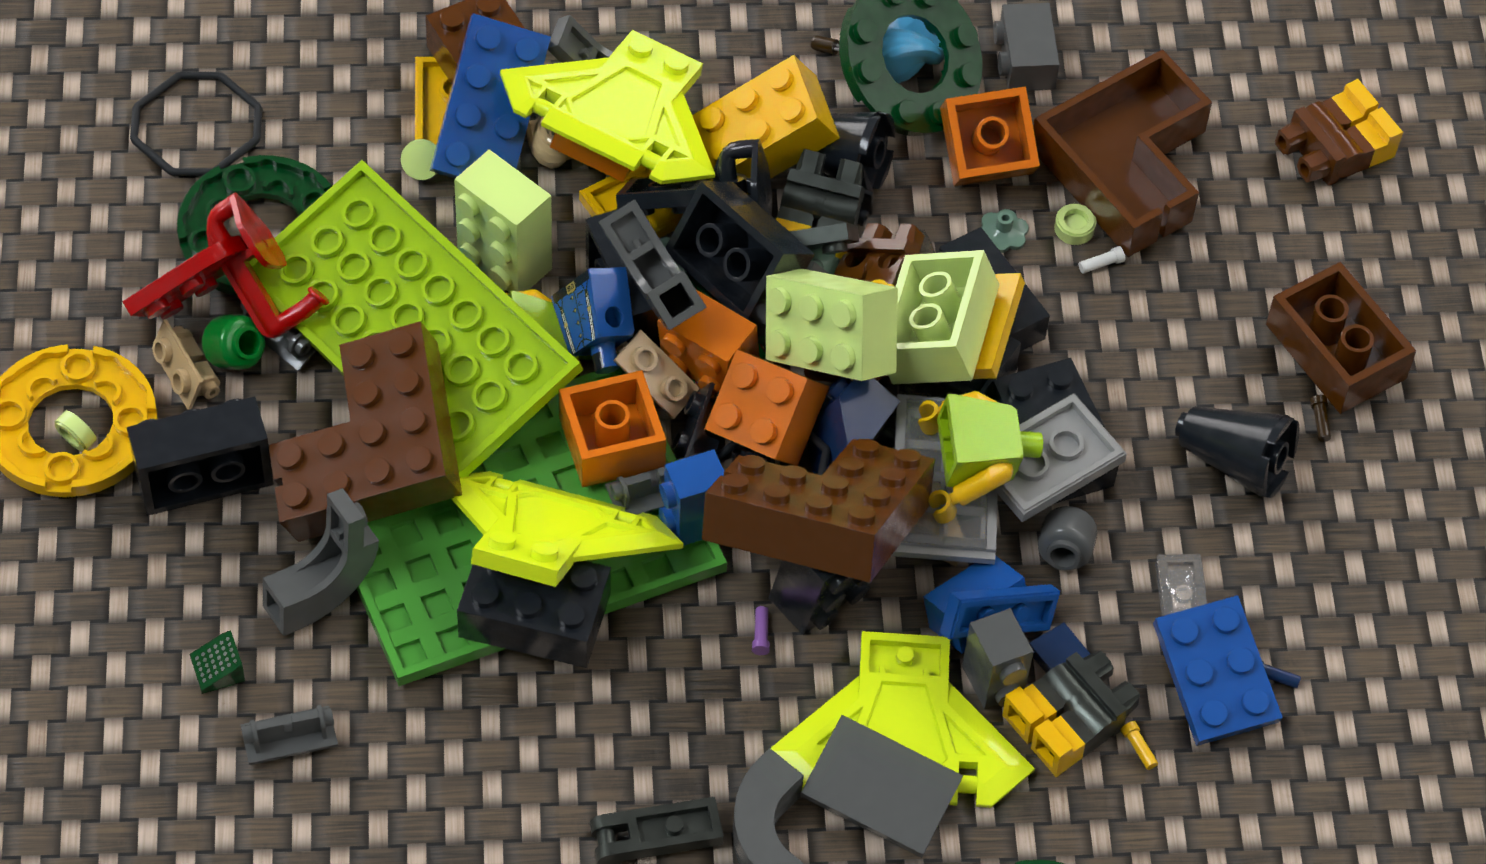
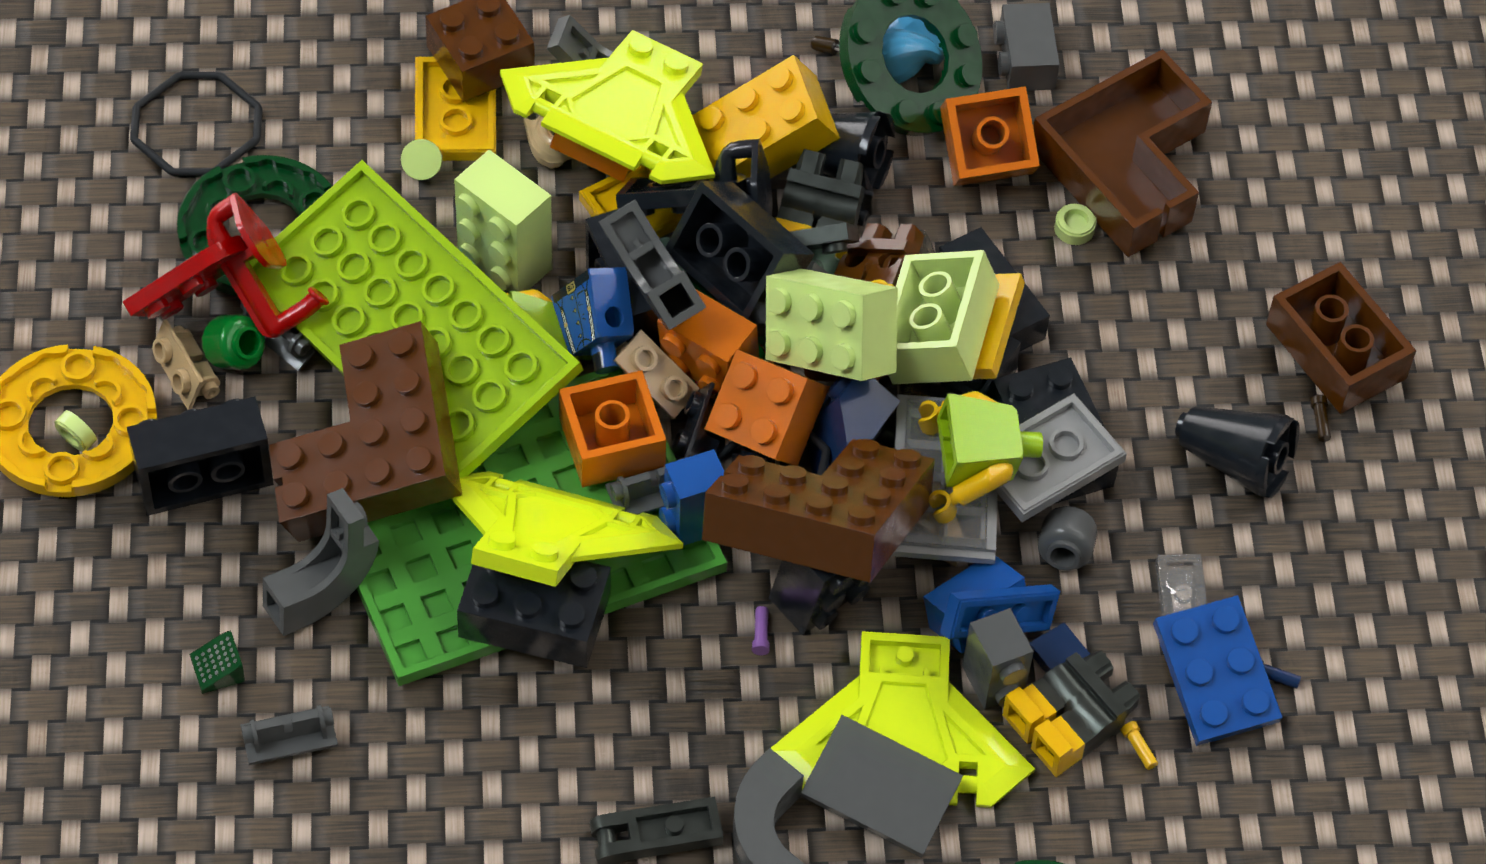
(478, 105): blue plate -> none
(1005, 229): sand green plant -> none
(1116, 256): white piece -> none
(1340, 135): reddish brown hips -> none

